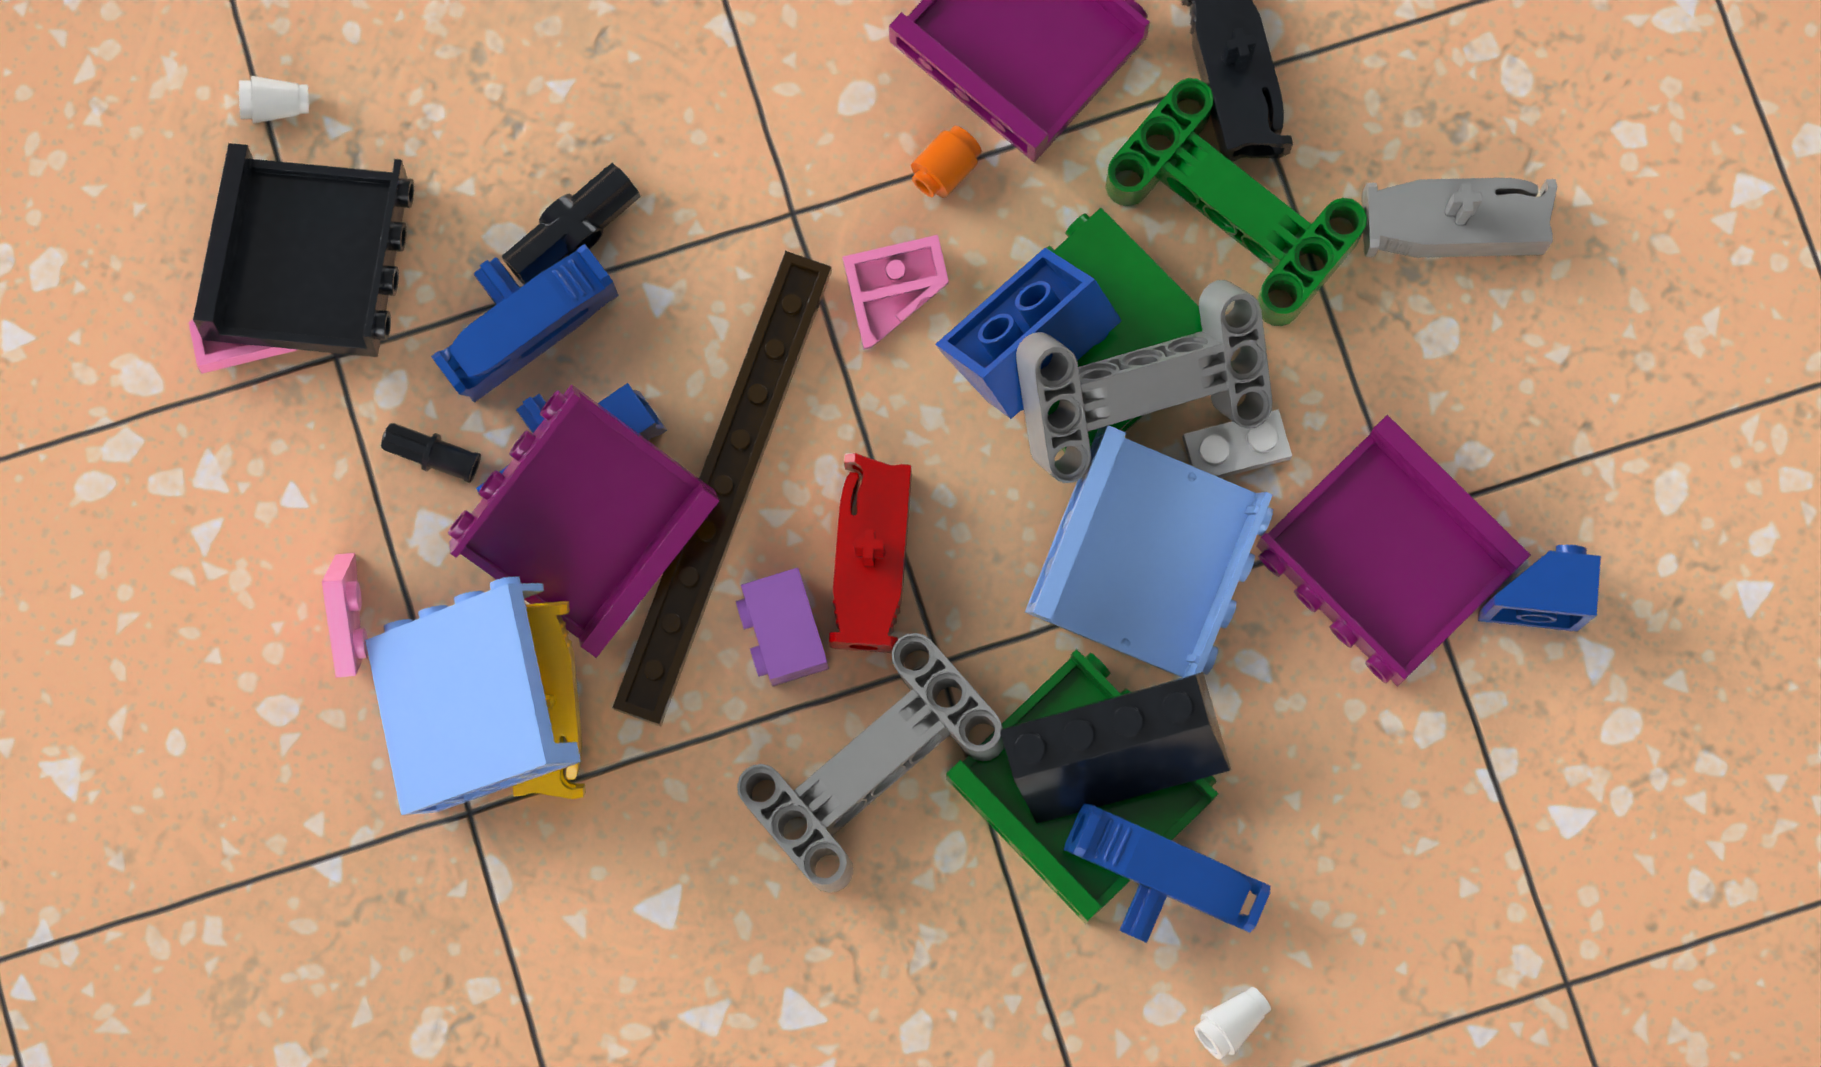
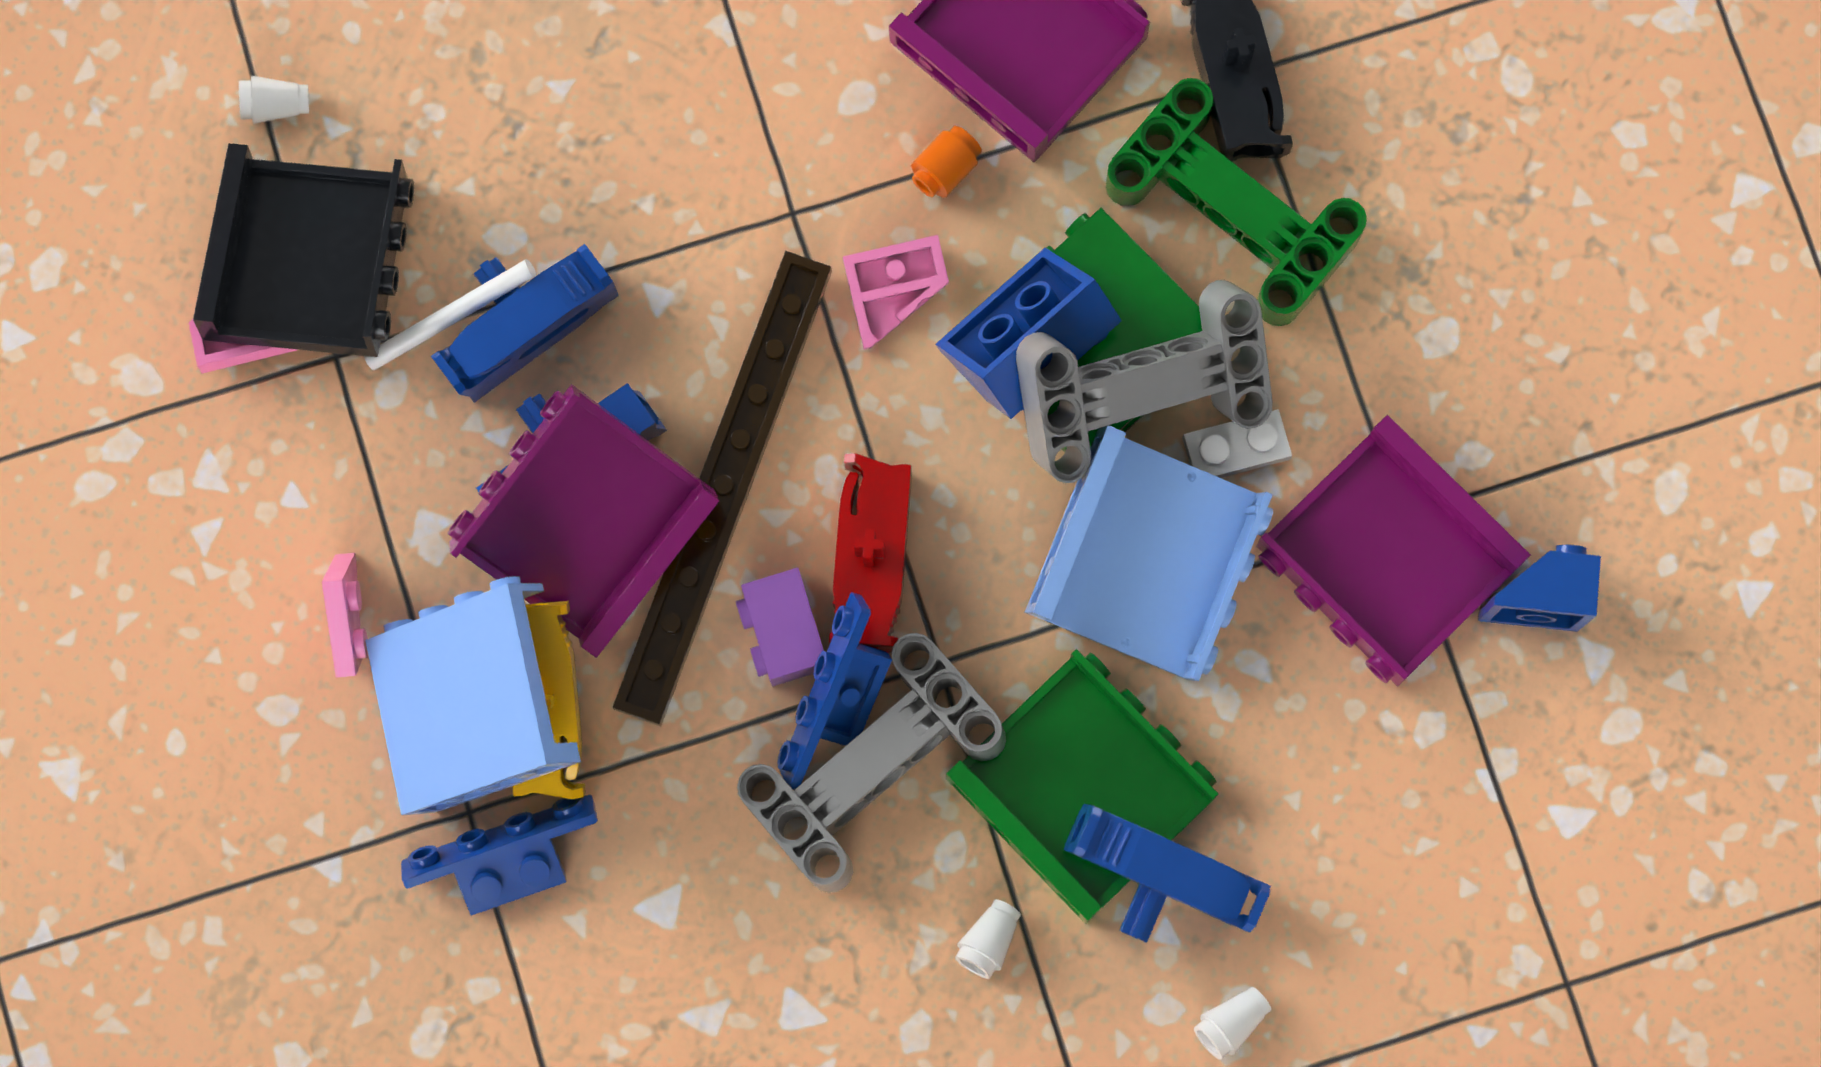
(430, 452): black axle -> none
(452, 313): none -> white bar
(504, 860): none -> blue bracket
(571, 223): black piece -> none
(842, 694): none -> blue bracket
(988, 940): none -> white cone
(1116, 748): black slope -> none
(1459, 217): light grey piece -> none

